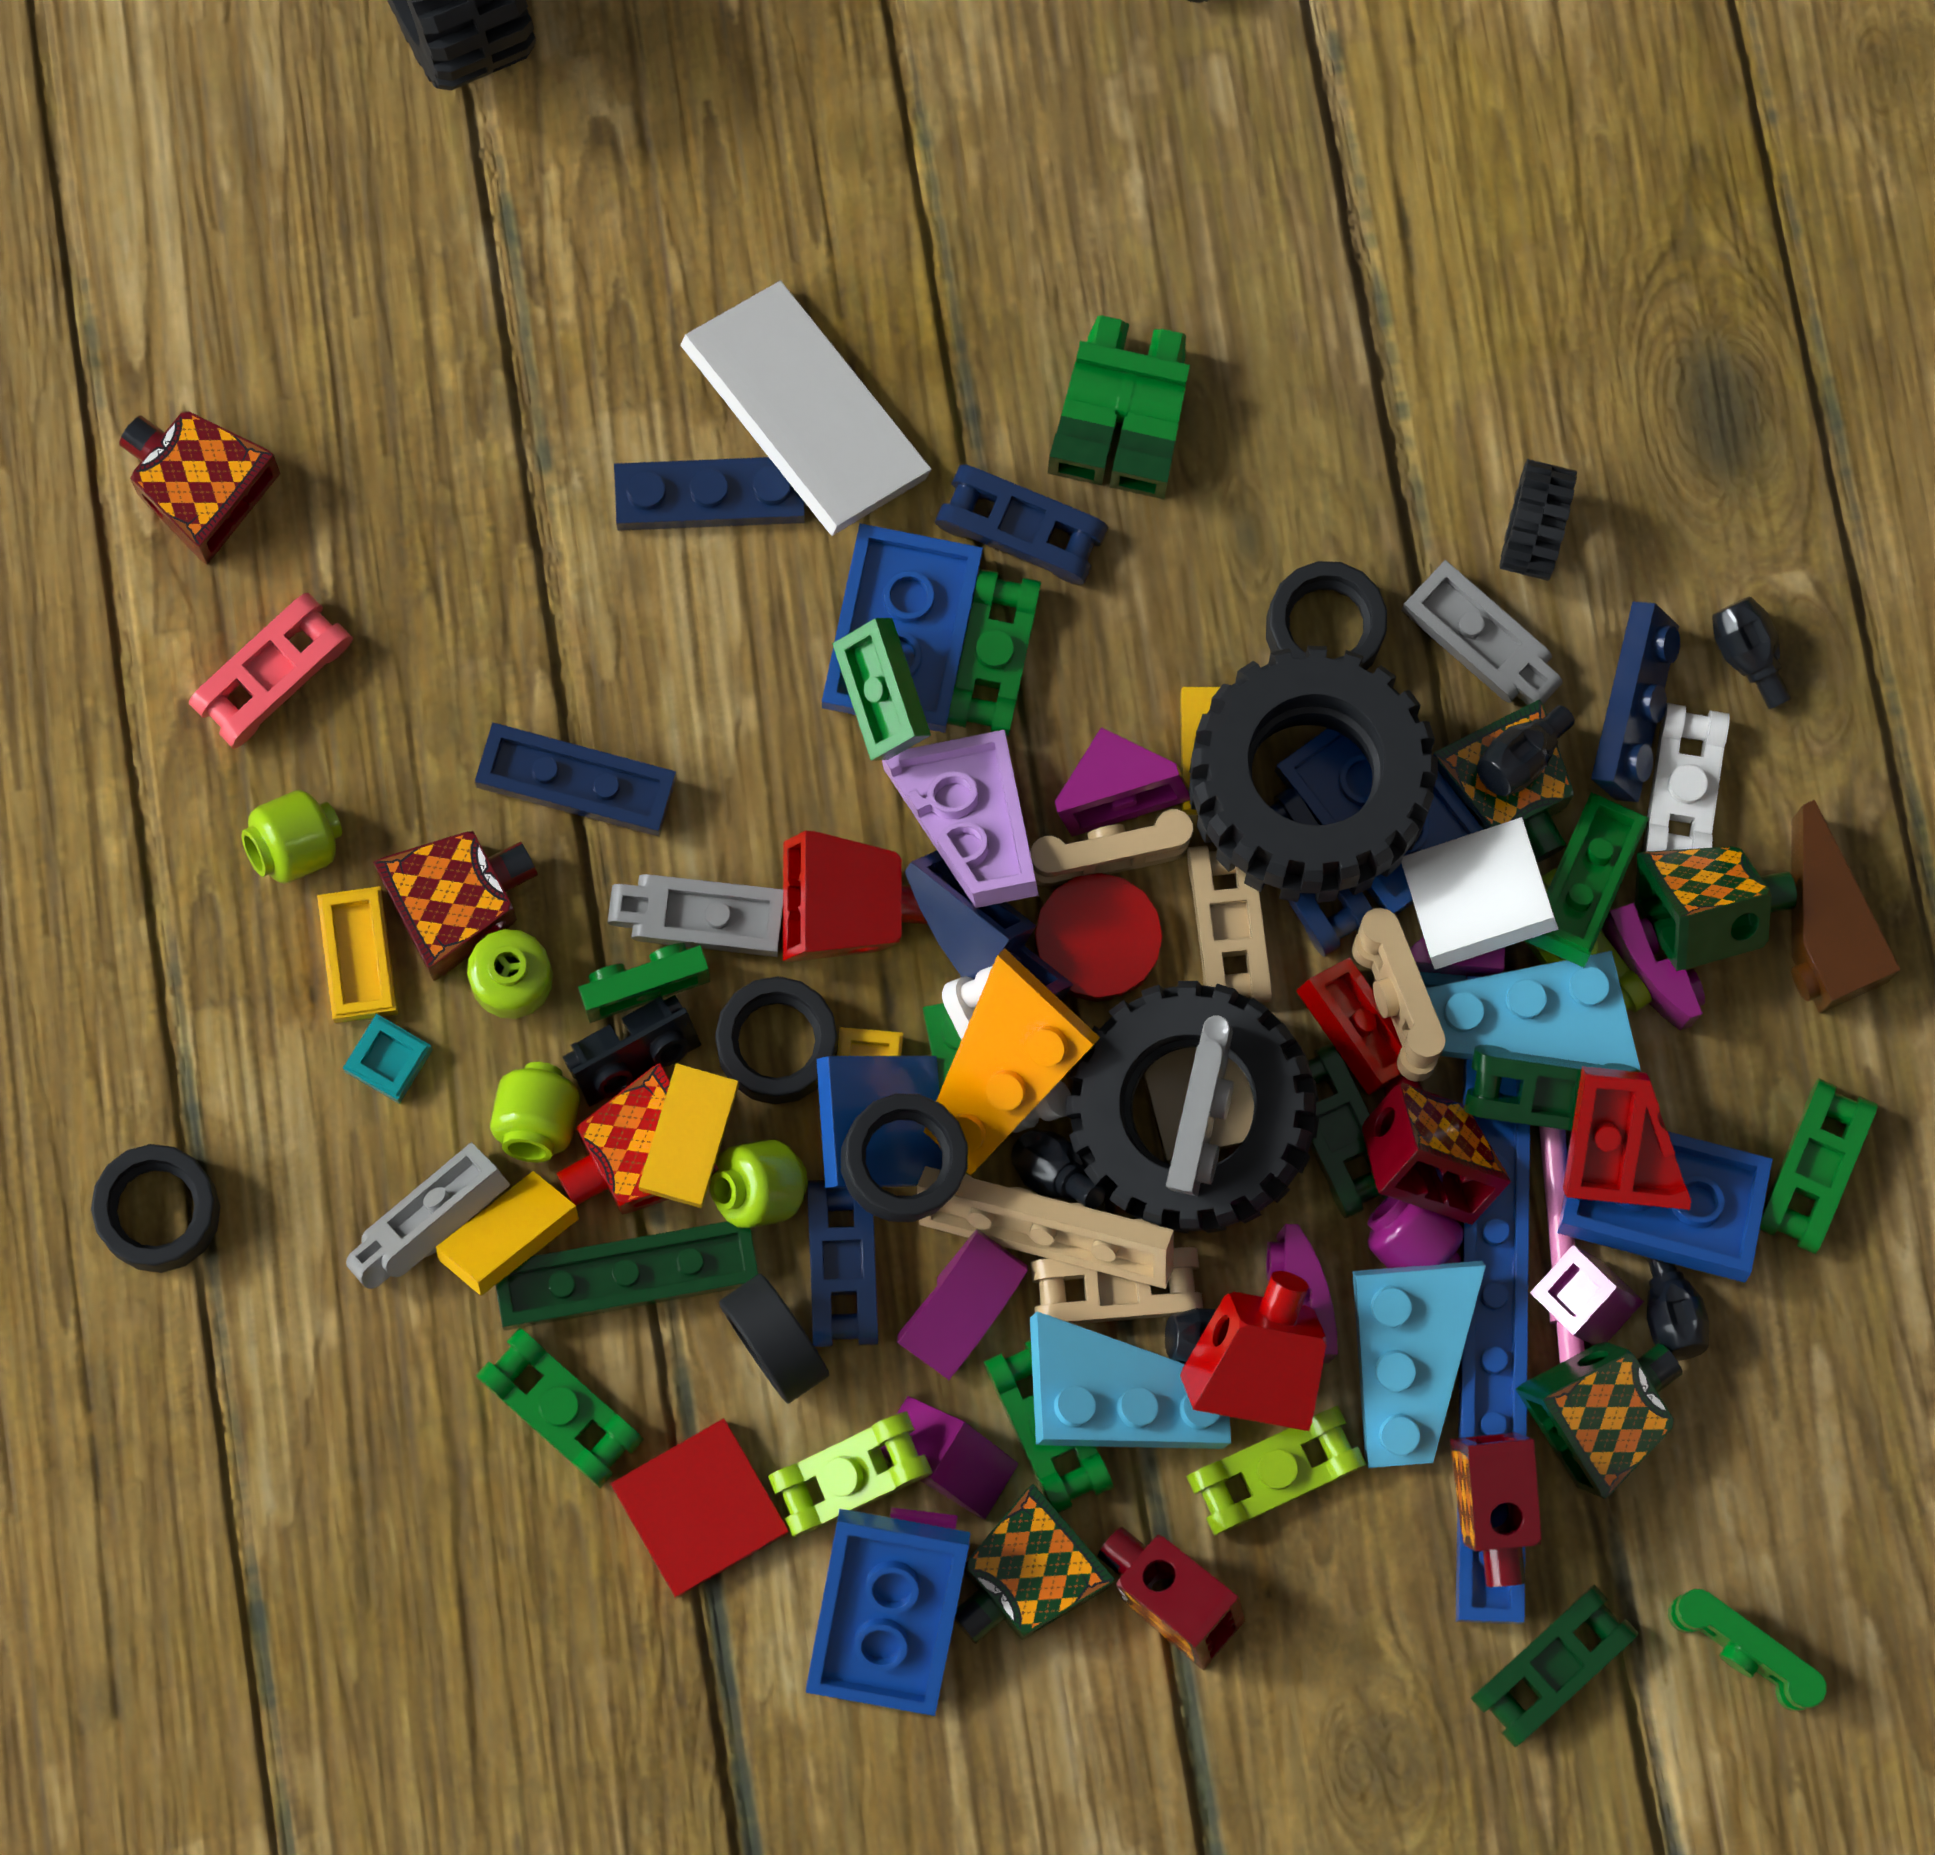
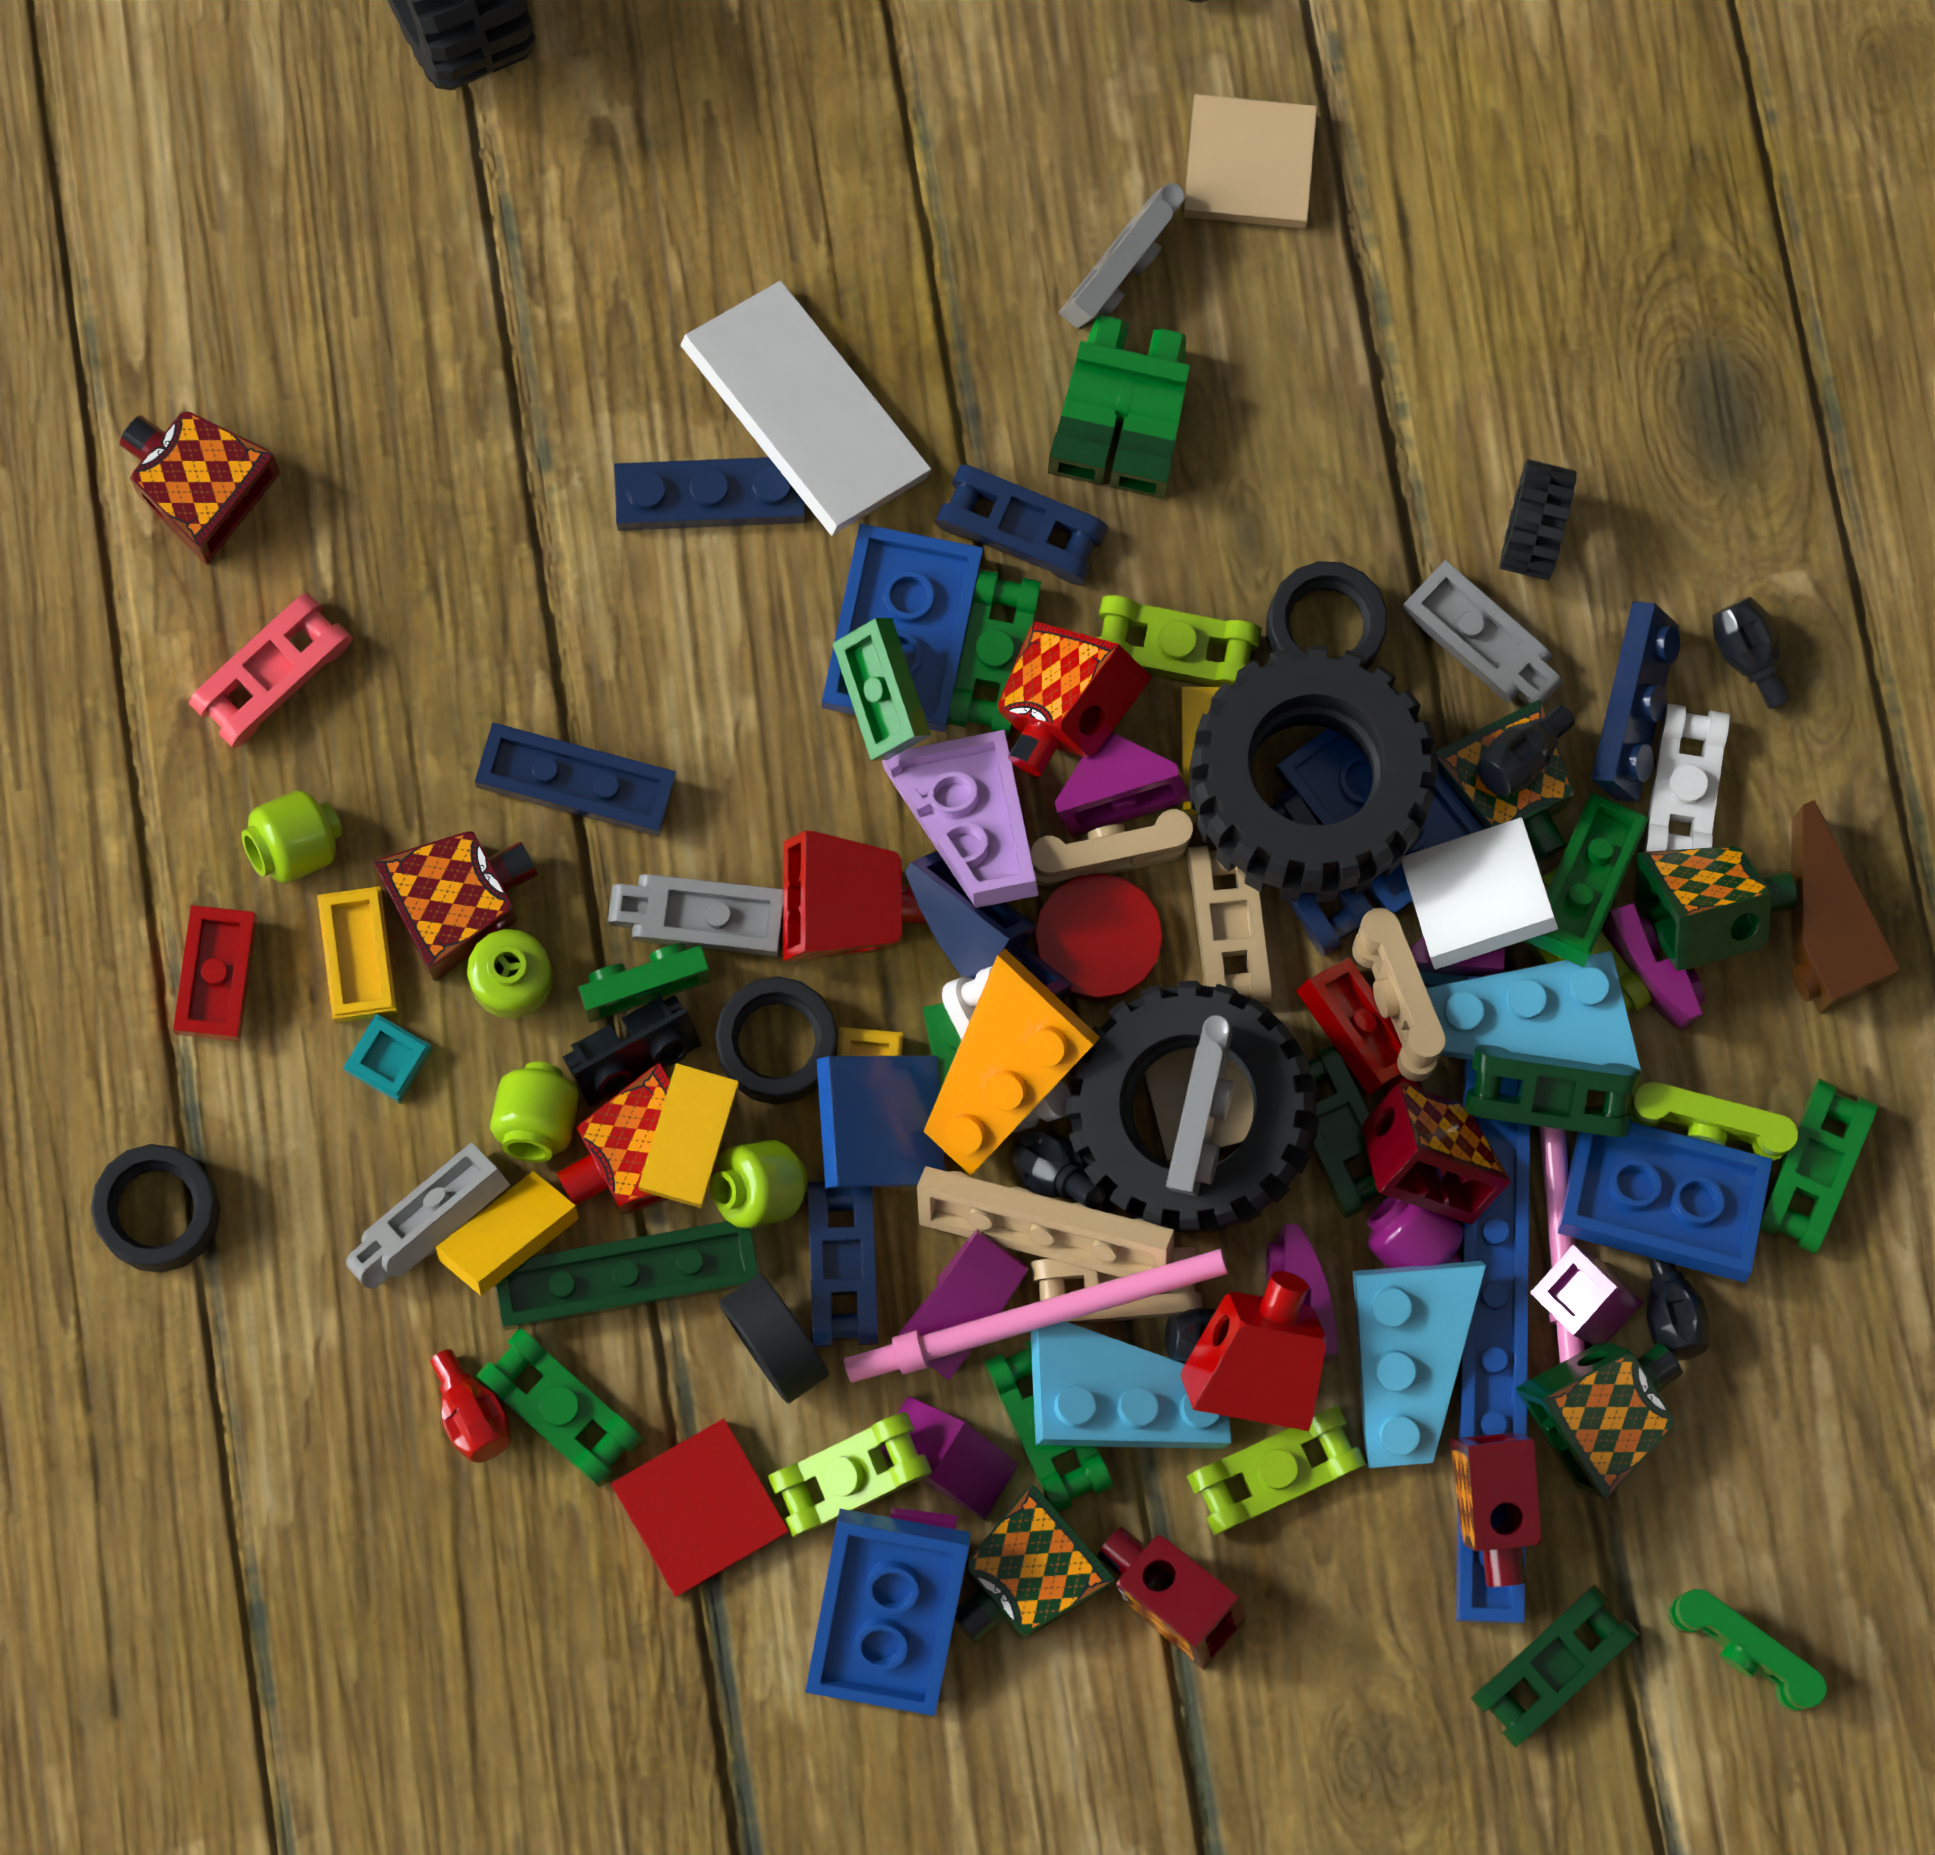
(215, 973): none -> red plate
(470, 1411): none -> red piece
(912, 1351): none -> bright pink bar
(924, 1112): black tyre -> none
(1067, 694): none -> red torso
(1129, 252): none -> light grey hinge
(1179, 641): none -> lime plate
(1249, 161): none -> tan tile
(1621, 1143): red wing -> none
(1714, 1119): none -> lime plate

